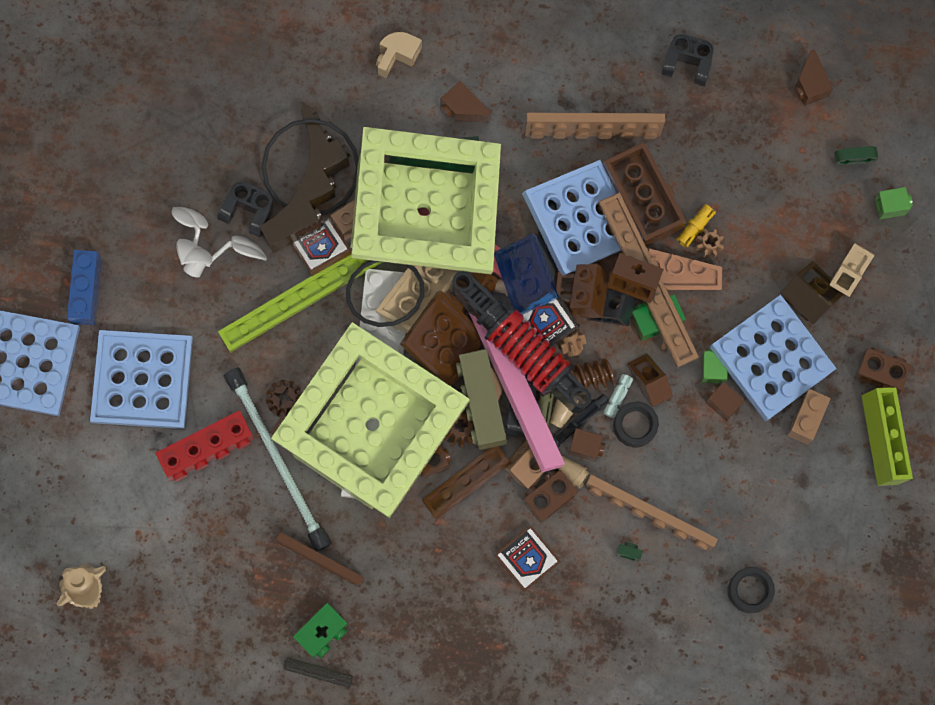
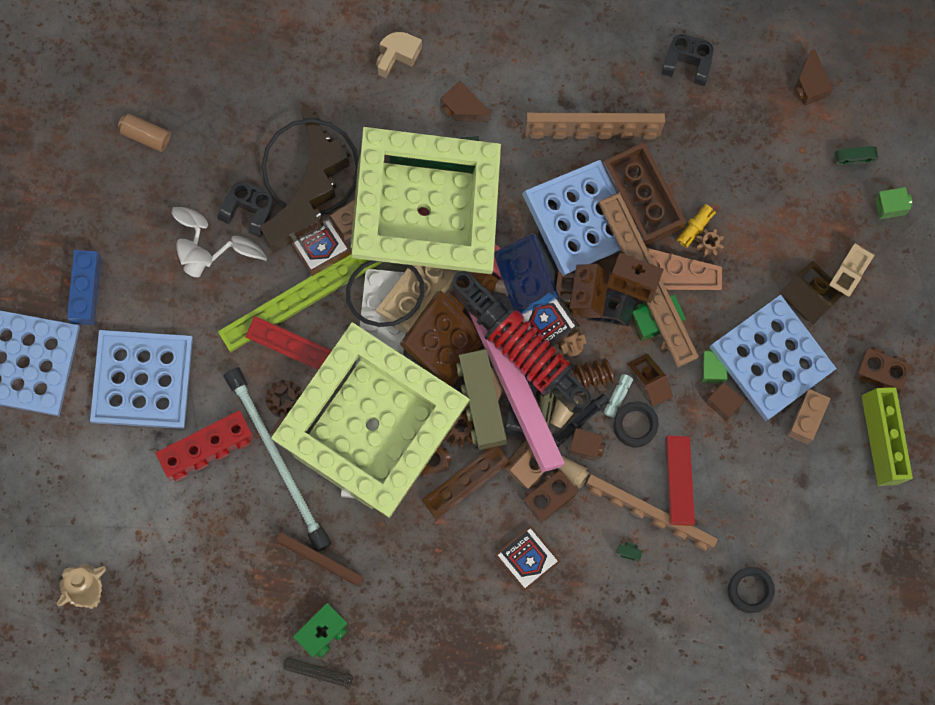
(144, 132): none -> medium nougat brick
(287, 343): none -> red tile
(680, 480): none -> red tile

